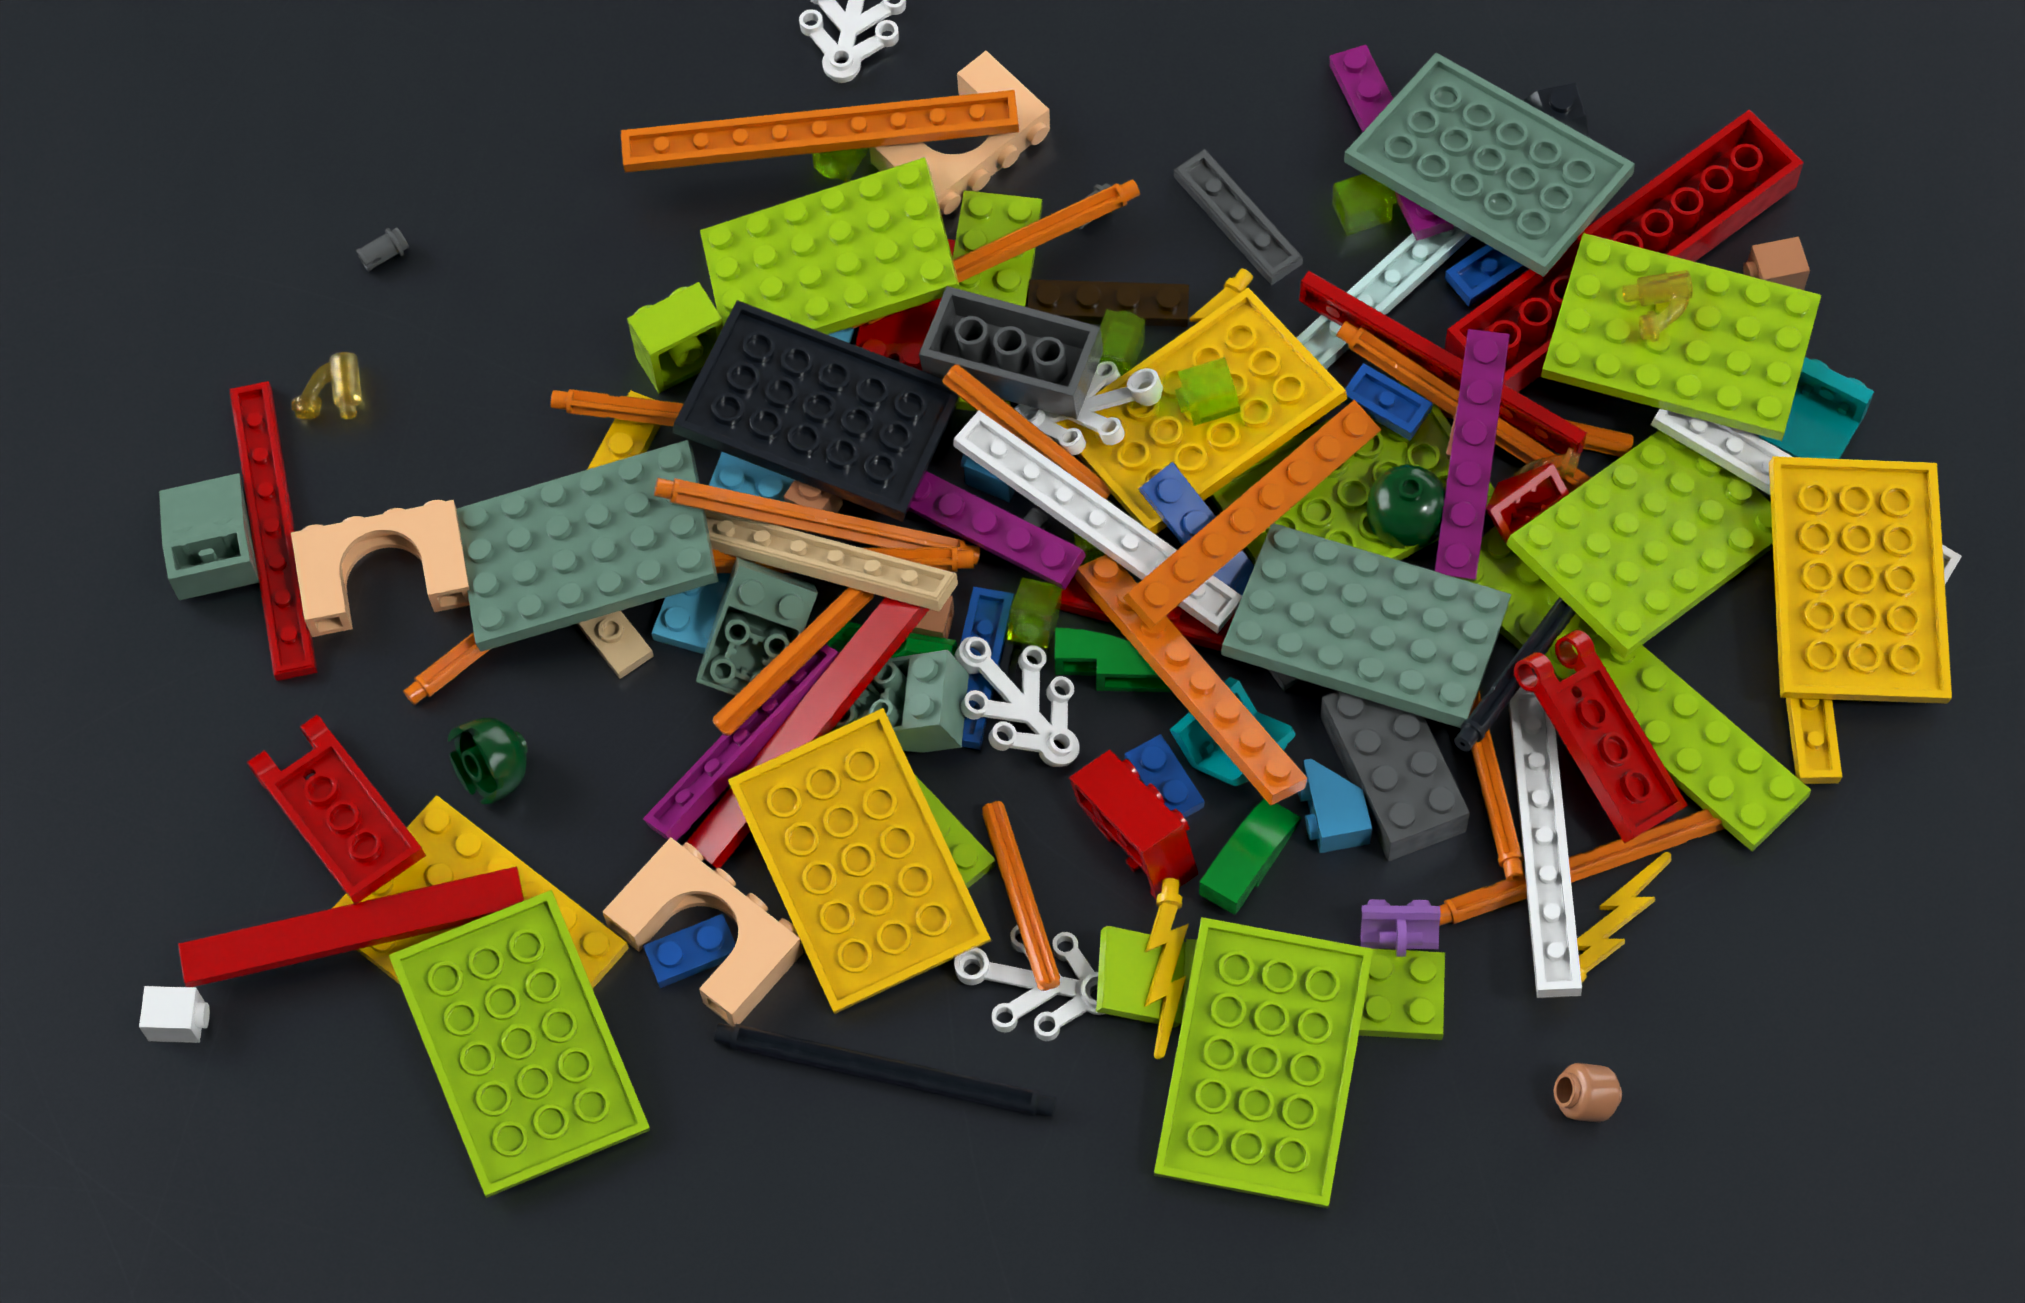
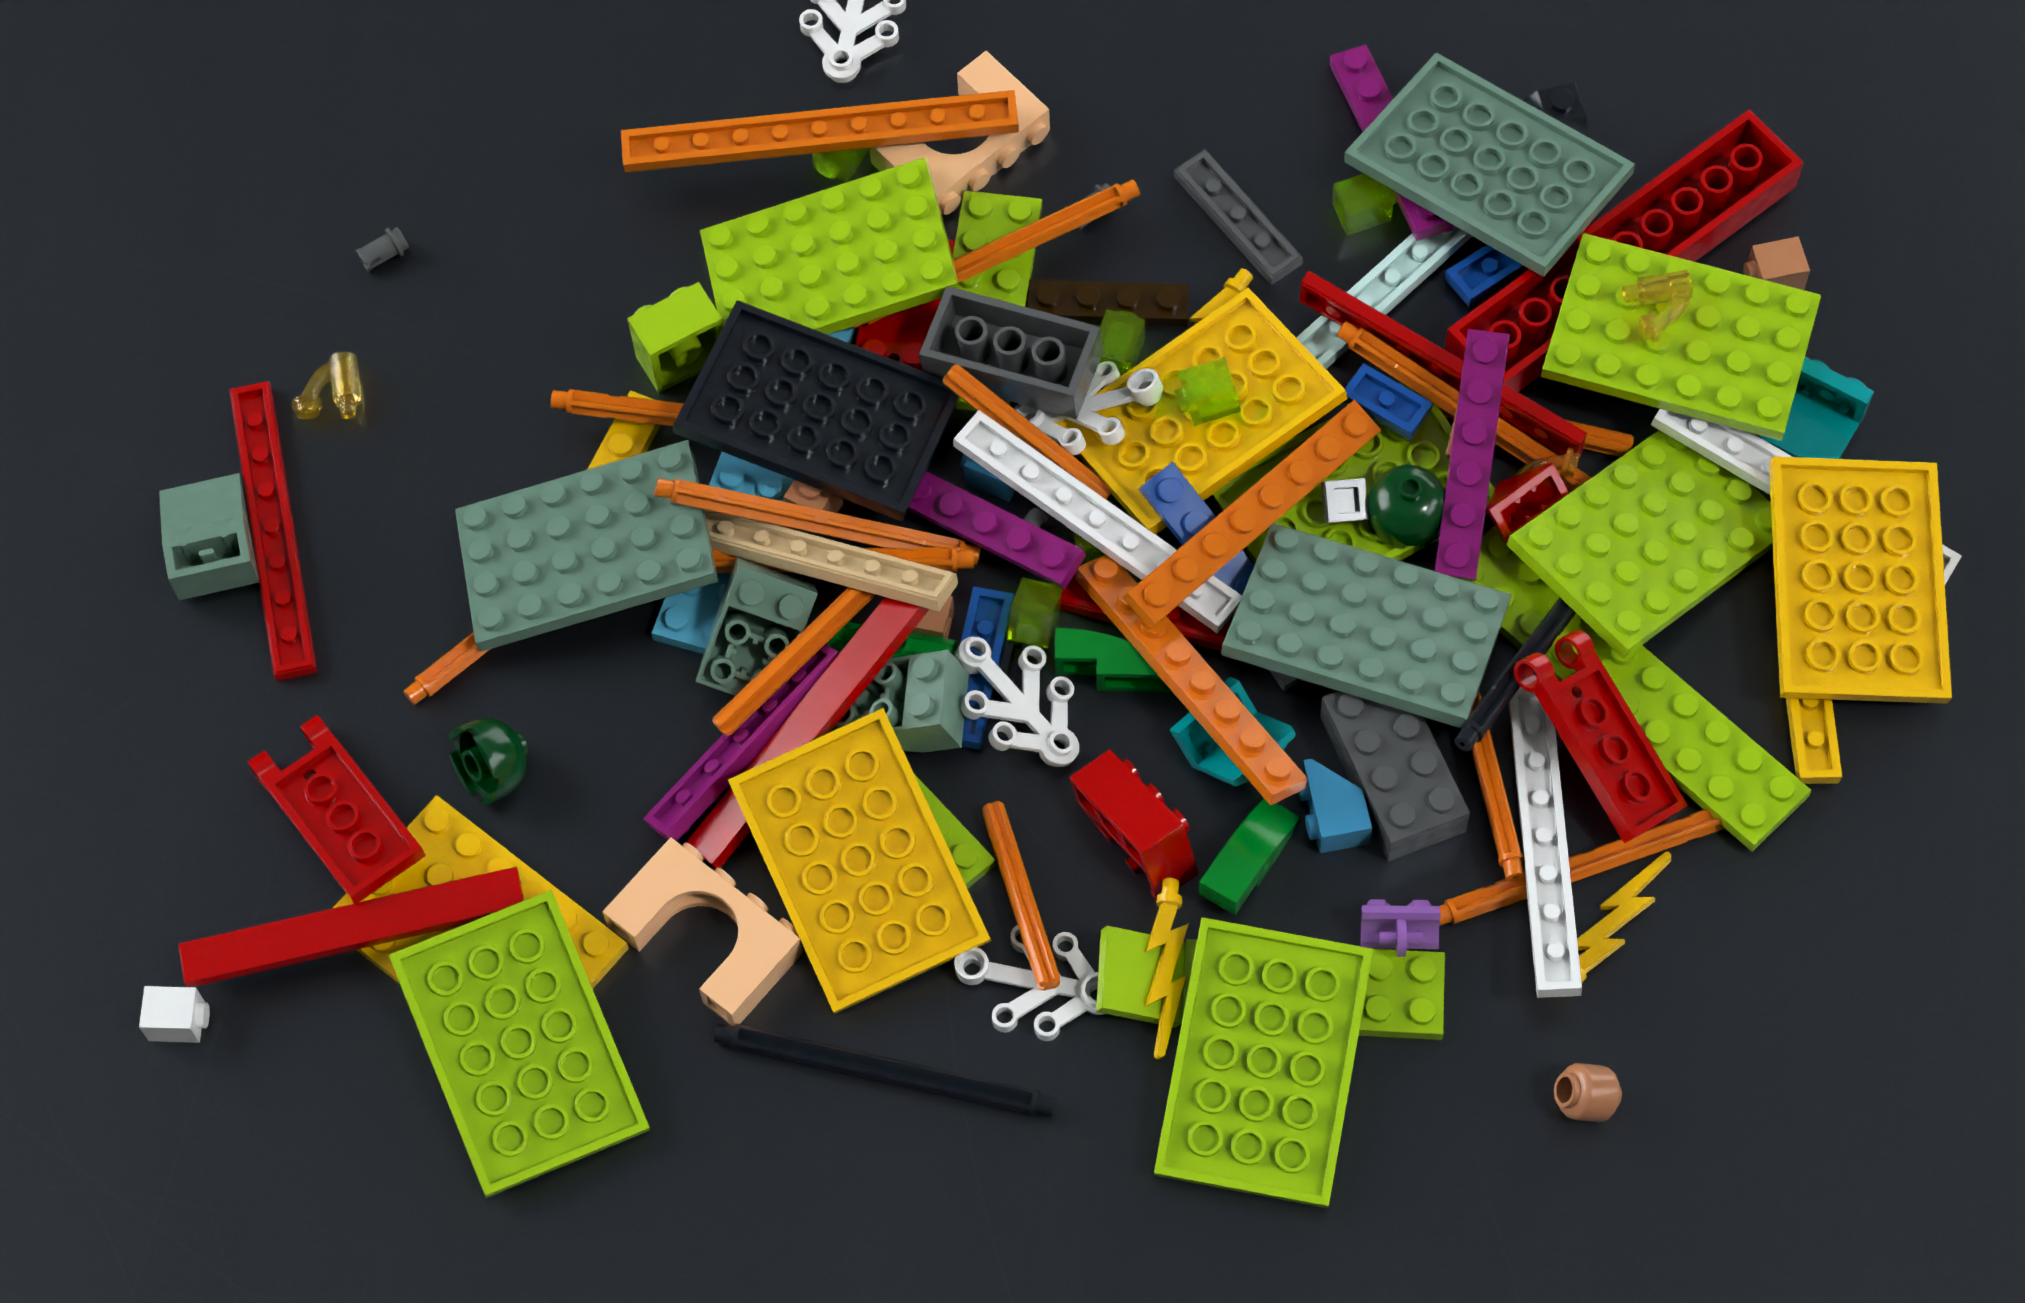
(329, 553): light nougat arch -> none
(617, 642): tan plate -> none
(690, 950): blue plate -> none
(1162, 769): blue plate -> none
(1344, 500): none -> plate

